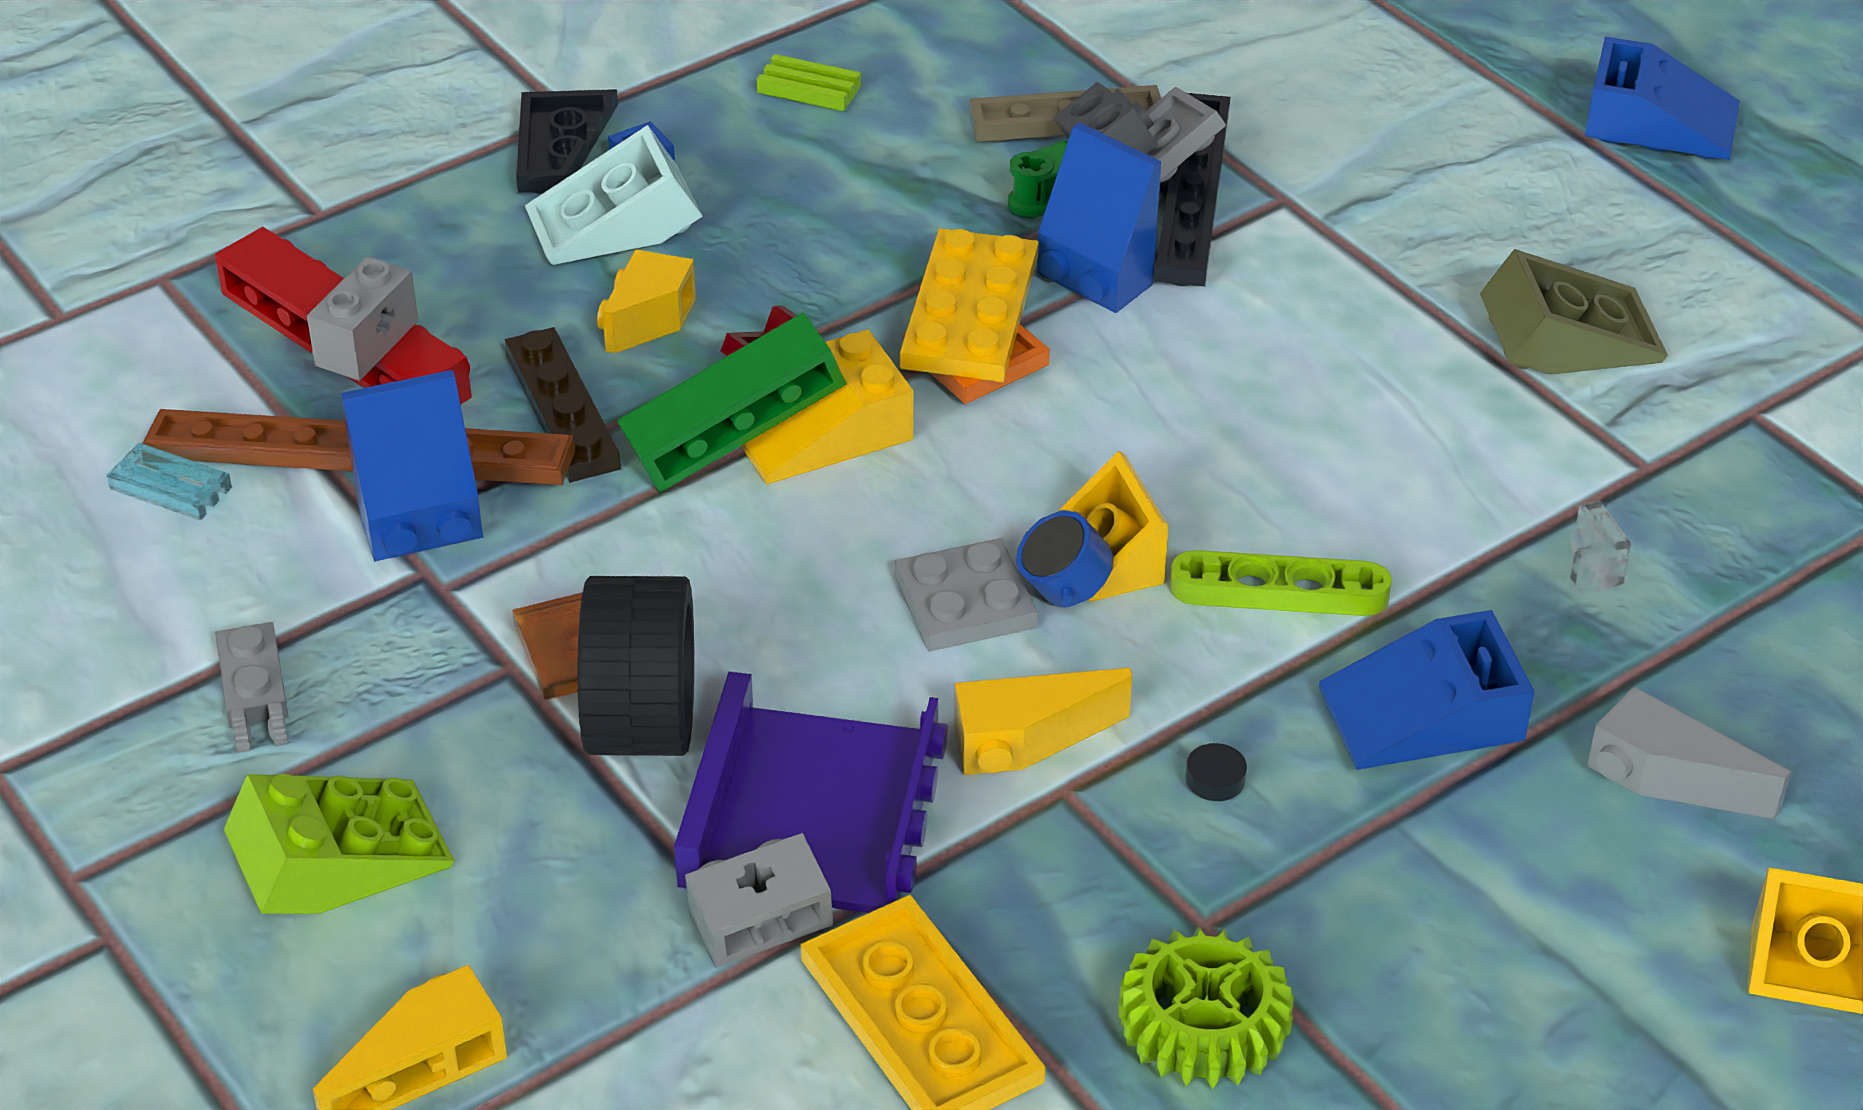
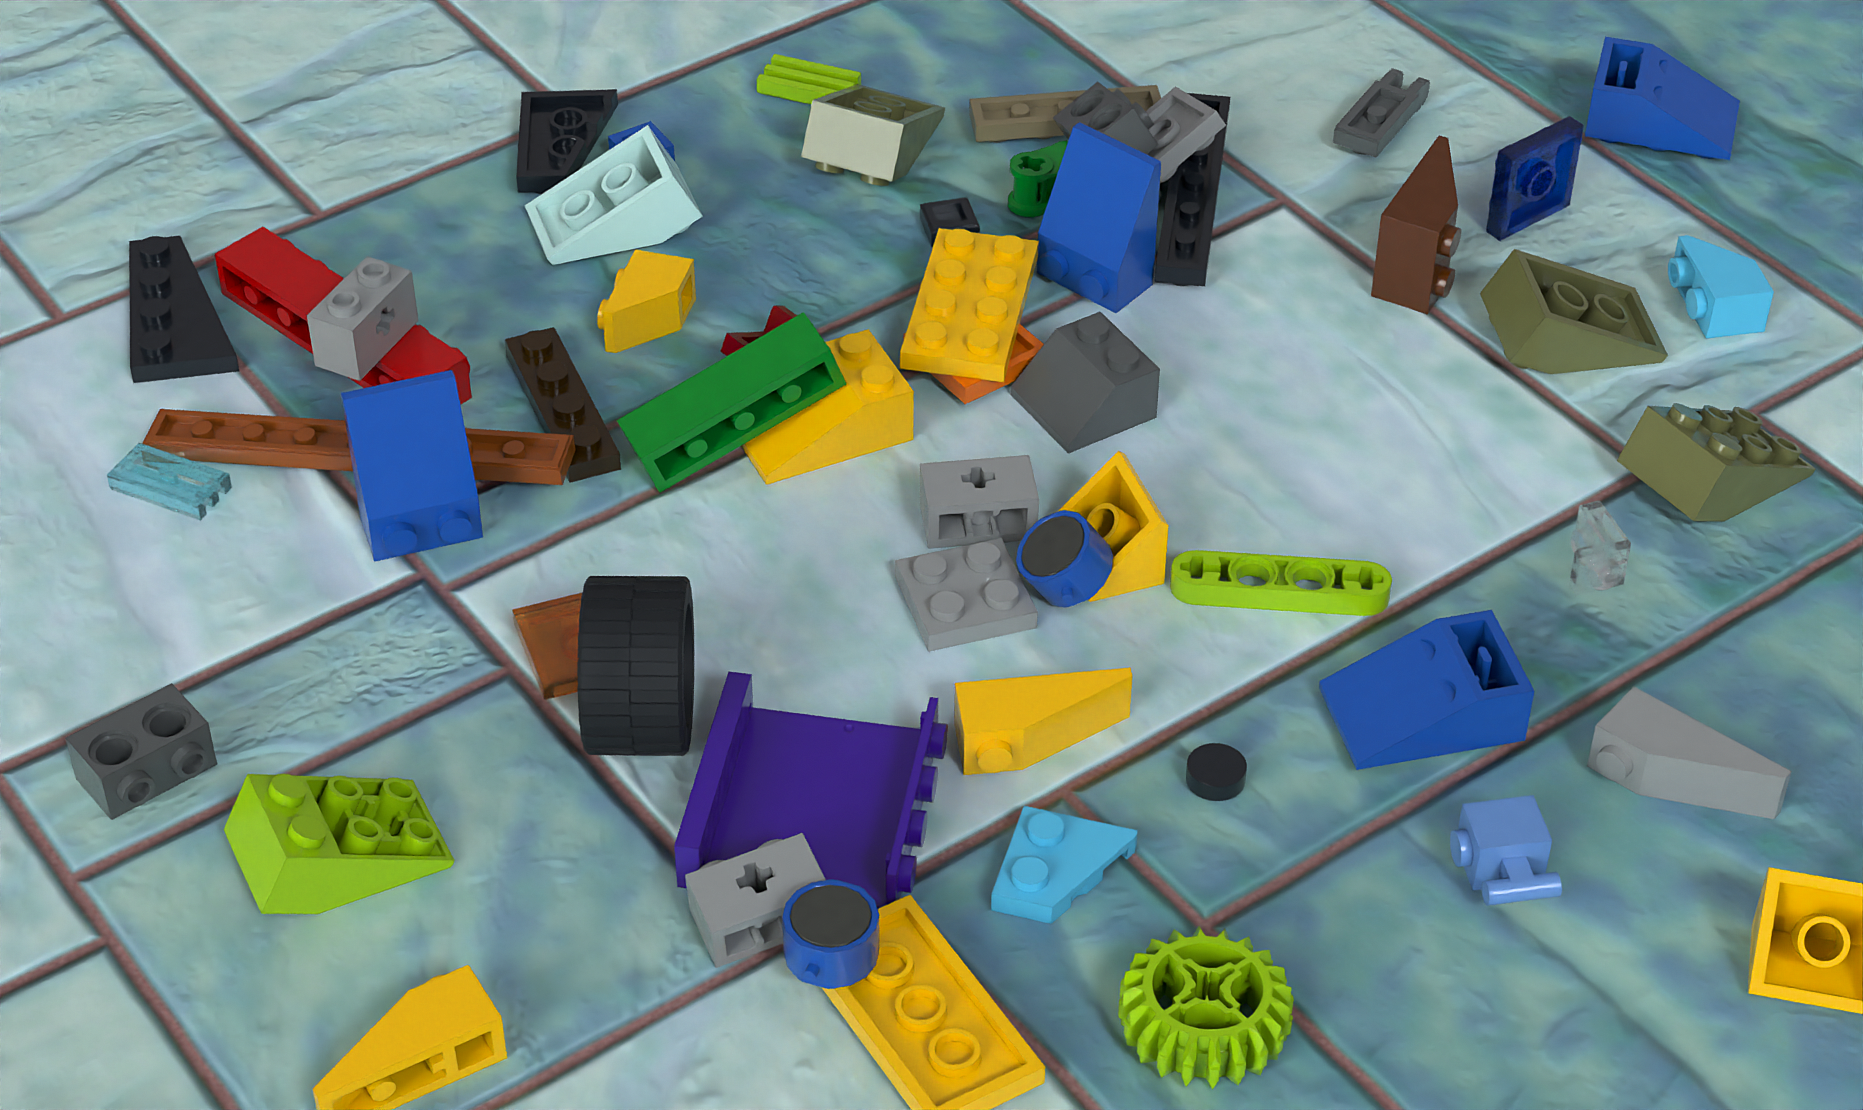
(141, 751): none -> dark grey brick
(172, 316): none -> black wing
(252, 682): light grey hinge -> none
(831, 933): none -> piece
(869, 132): none -> slope
(947, 215): none -> black tile
(977, 500): none -> light grey brick
(1055, 861): none -> medium azure wing
(1088, 383): none -> dark grey slope
(1380, 114): none -> dark grey hinge
(1419, 235): none -> reddish brown slope
(1505, 850): none -> medium blue brick
(1534, 178): none -> clear blue plate
(1711, 459): none -> olive slope
(1720, 288): none -> medium azure slope

